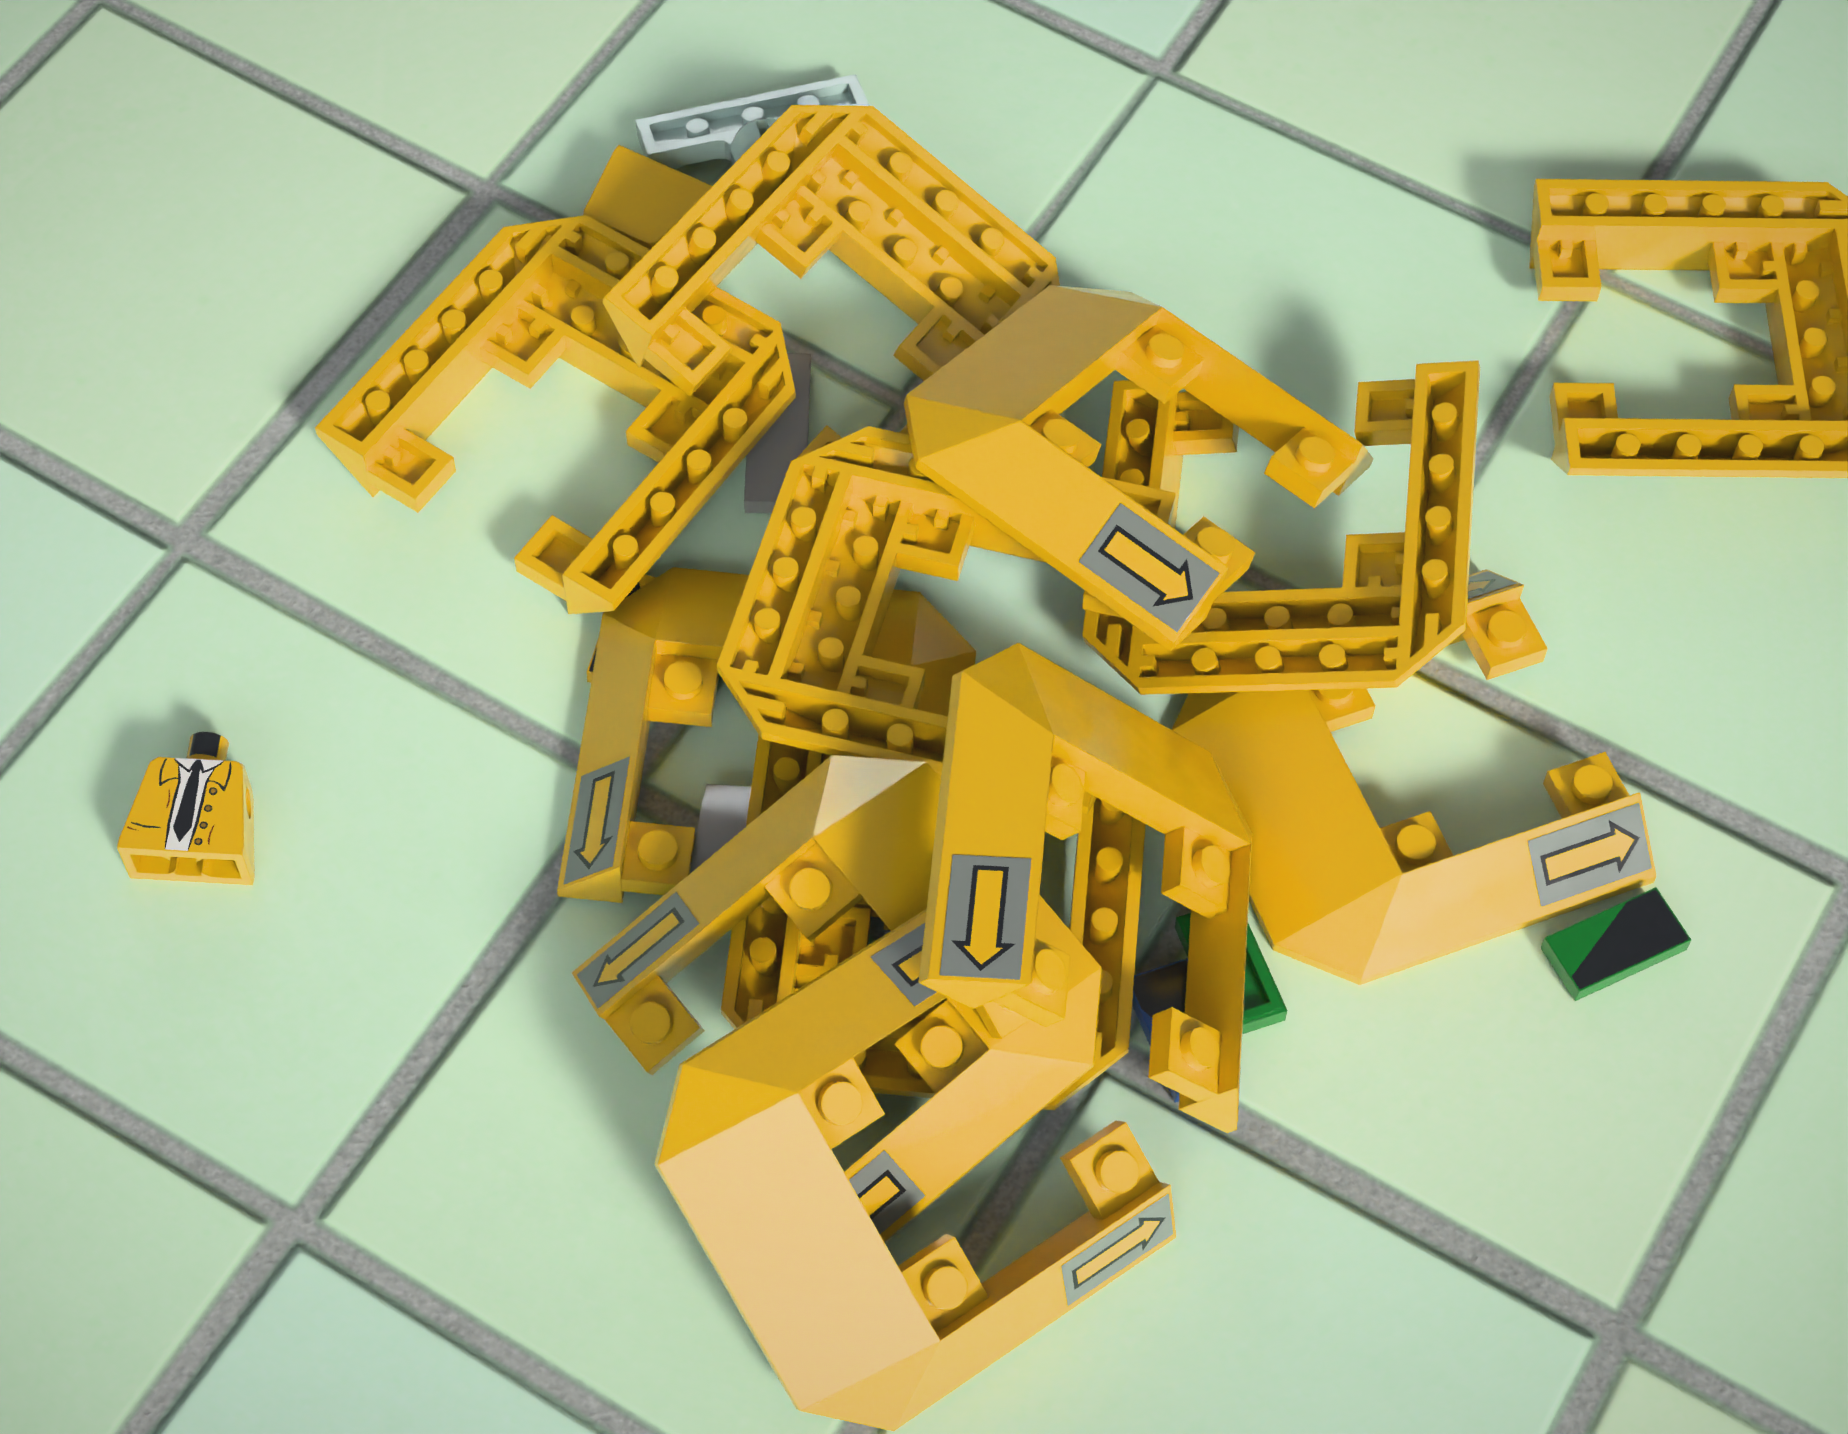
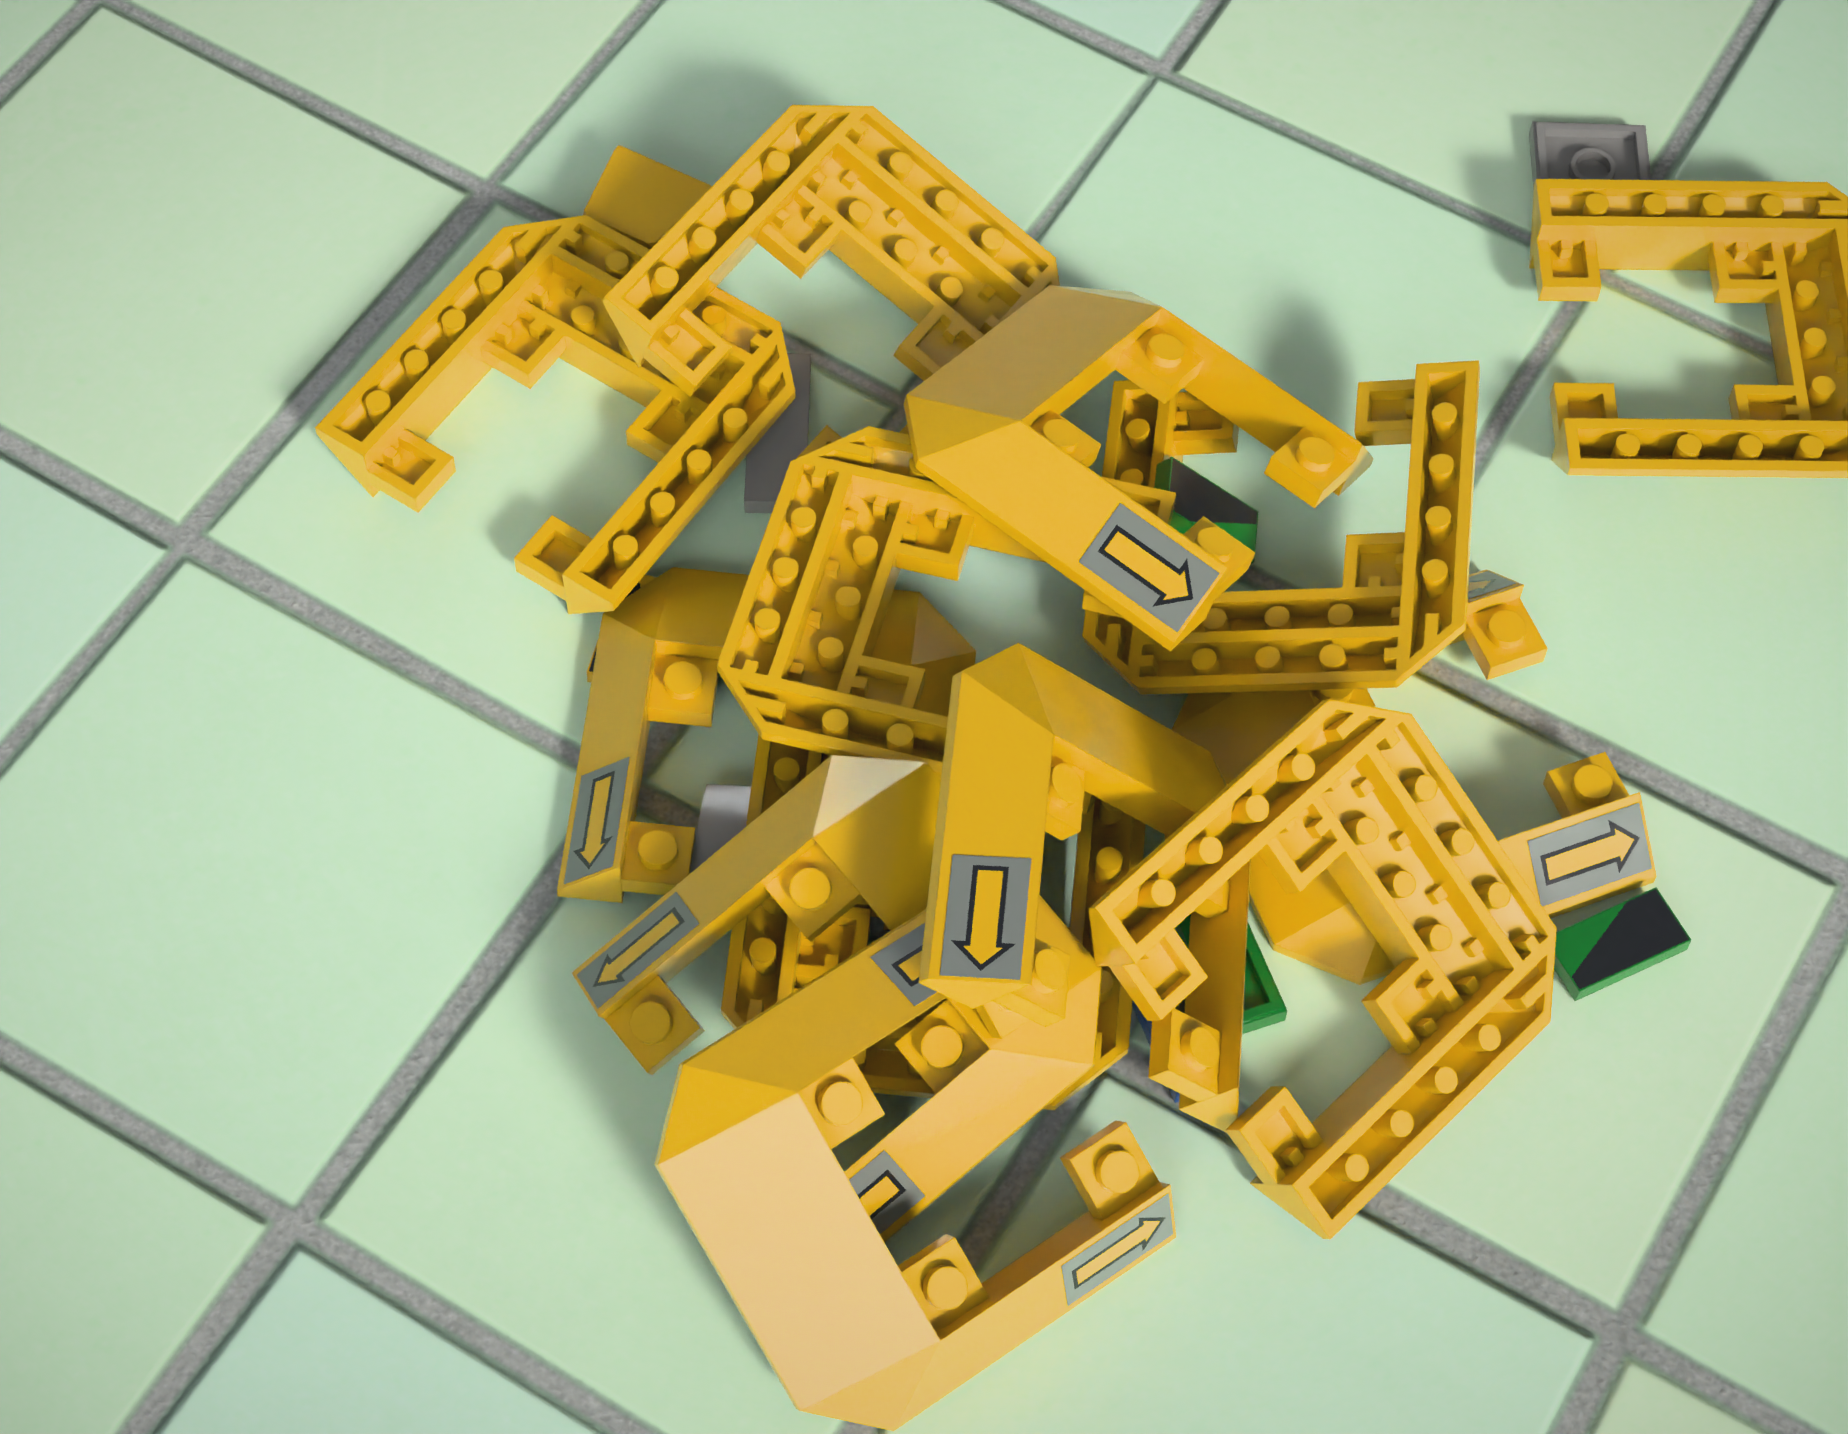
(192, 818): yellow torso -> none
(734, 125): light aqua plate -> none
(1201, 497): none -> black tile
(1432, 885): none -> yellow slope
(1588, 151): none -> light grey tile

